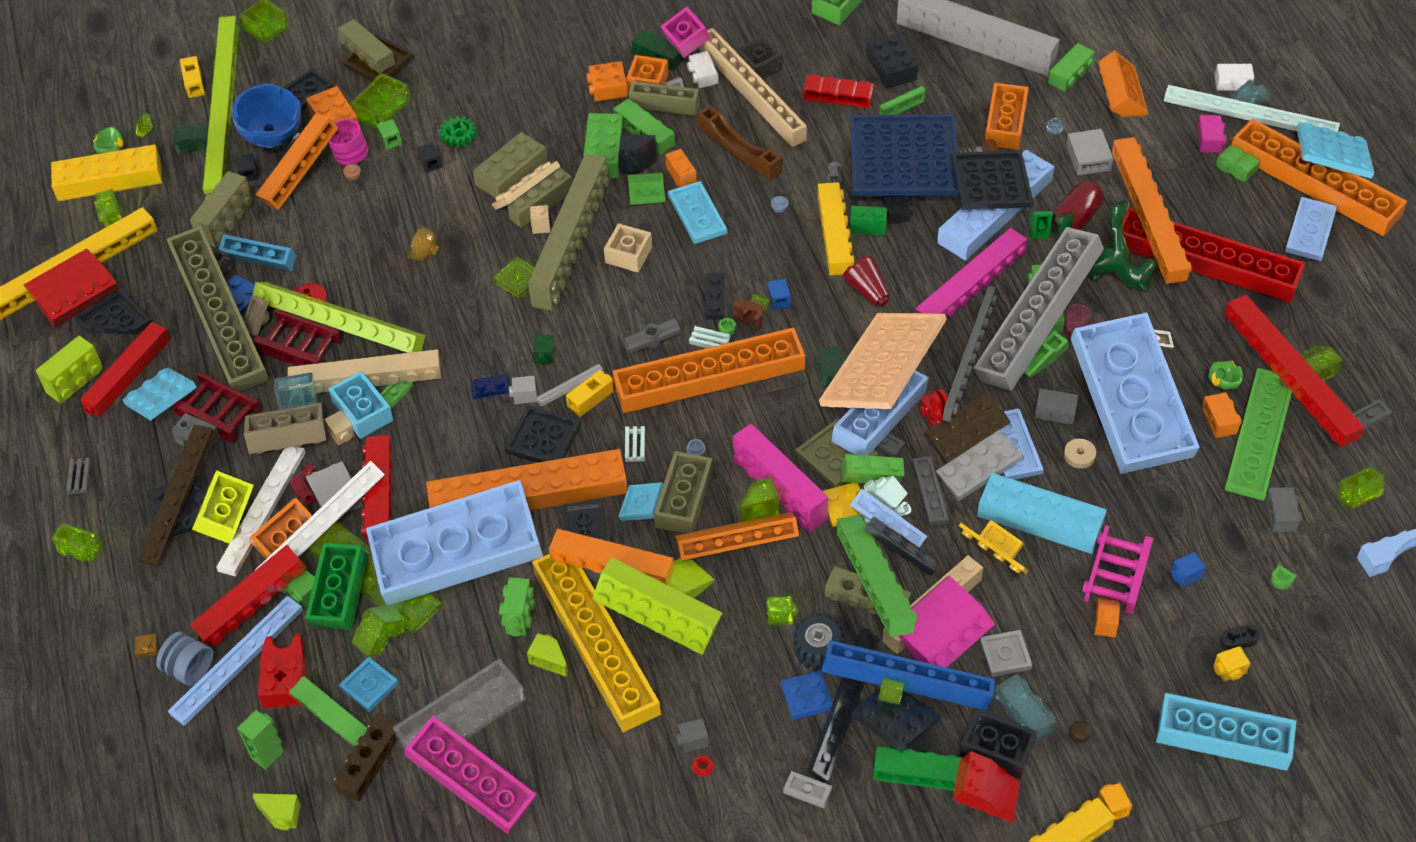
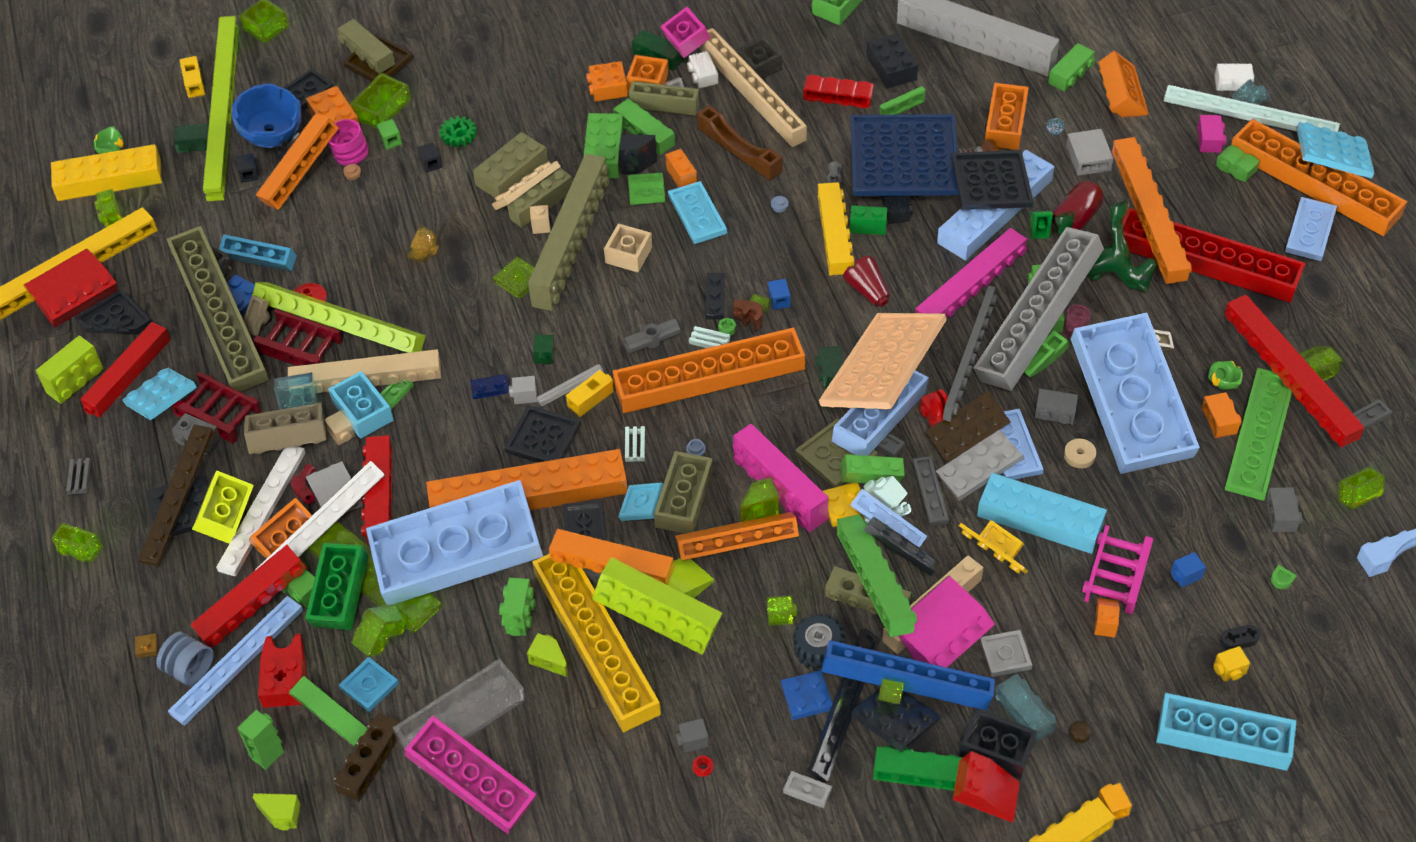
(143, 125): clear neon green plate -> none
(223, 207): olive brick -> none

